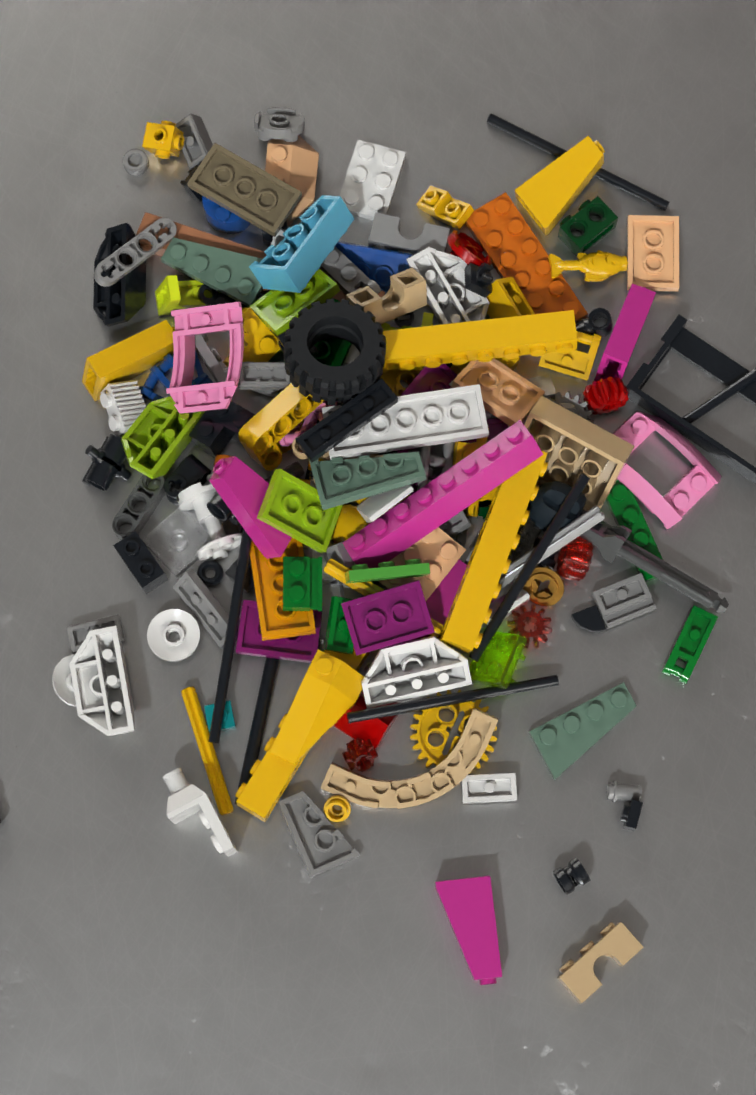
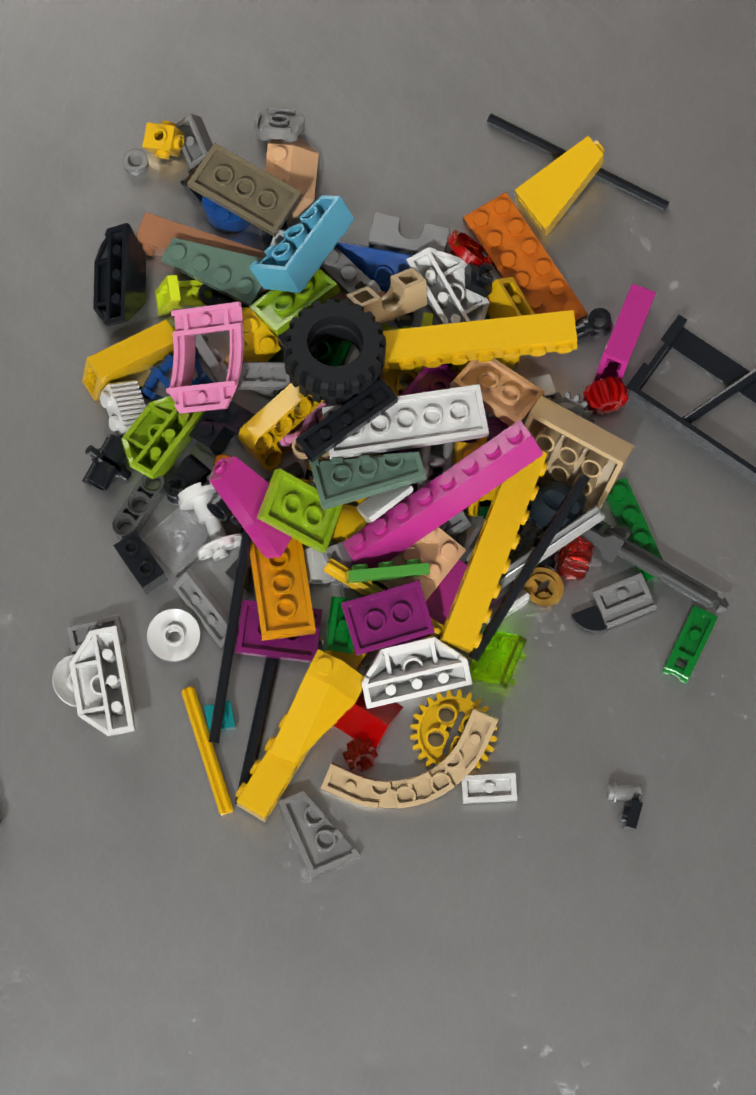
(137, 254): light grey beam -> none
(189, 800): white plate -> none
(210, 565): black plate -> none
(302, 583): green plate -> none
(337, 815): yellow plate -> none
(371, 179): white plate -> none
(444, 208): yellow slope -> none
(451, 699): black piece -> none
(473, 921): dark pink slope -> none
(540, 629): clear red gear -> none
(575, 362): yellow plate -> none
(575, 871): black wheel -> none
(576, 731): sand green wing -> none
(592, 230): dark green brick -> none
(595, 265): yellow animal -> none
(615, 943): tan arch -> none
(653, 252): light nougat plate -> none
(686, 491): bright pink wedge -> none

